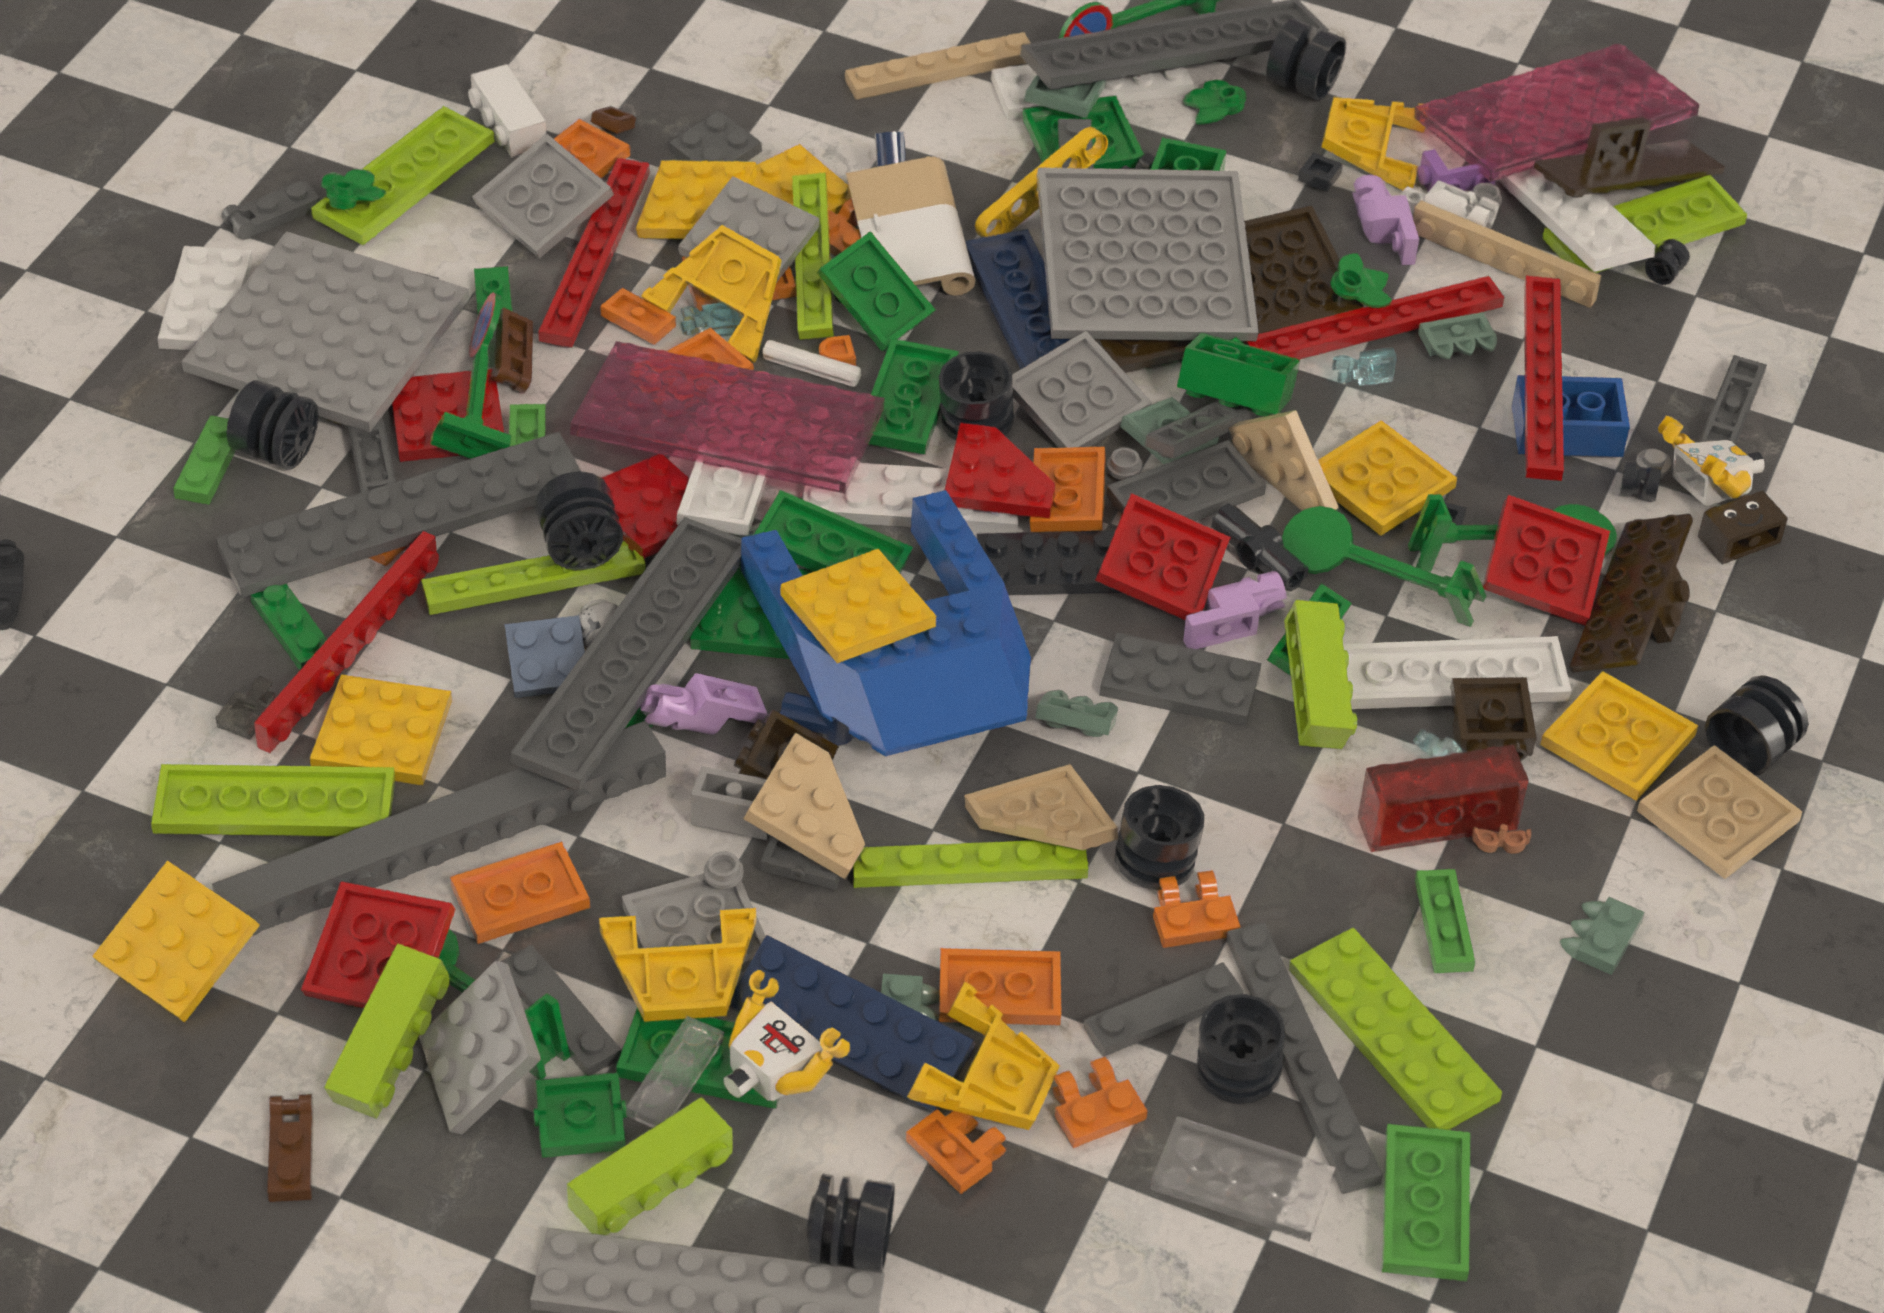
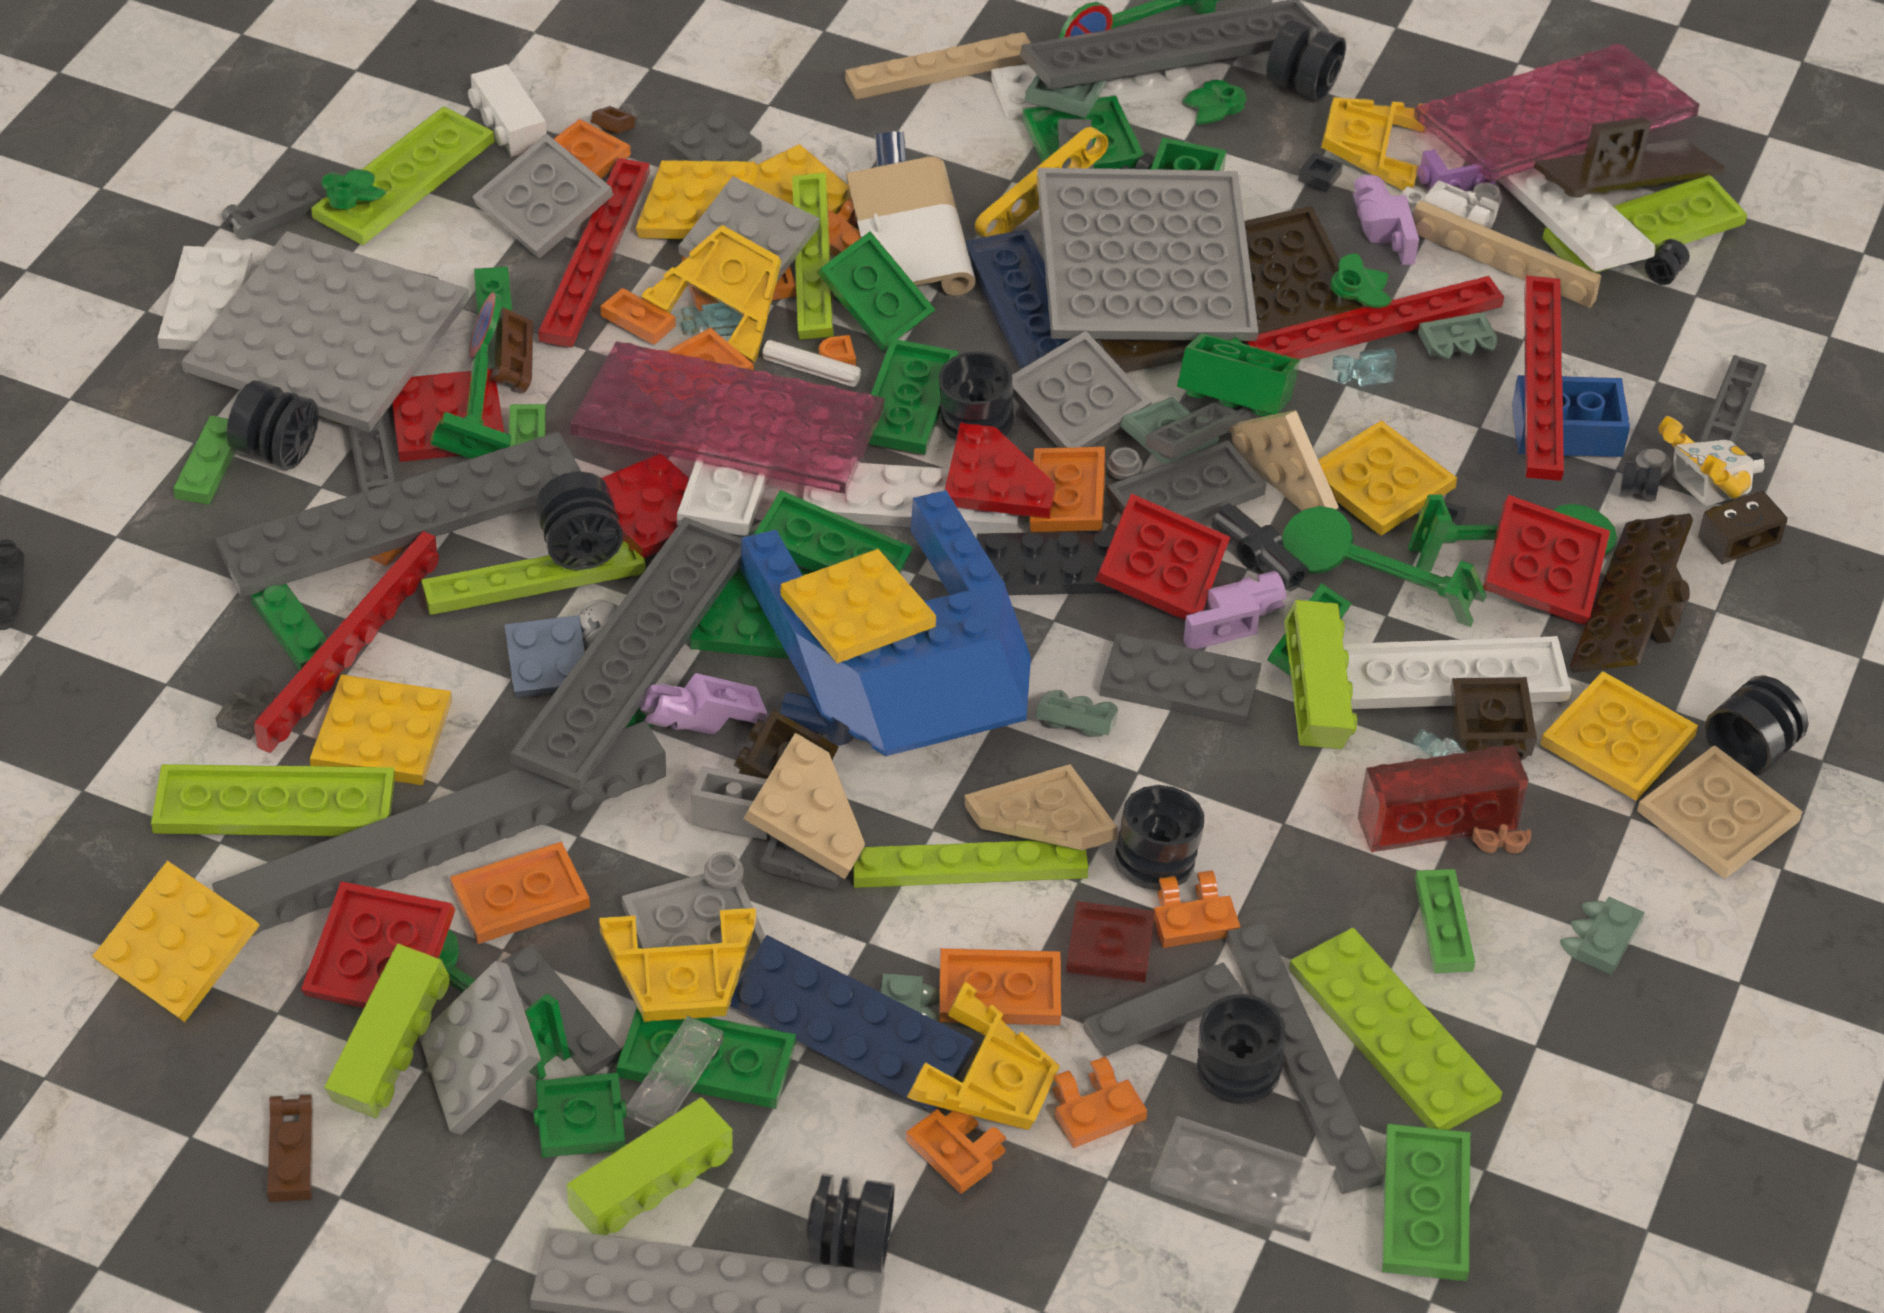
(774, 1050): torso -> none
(1110, 941): none -> clear red plate

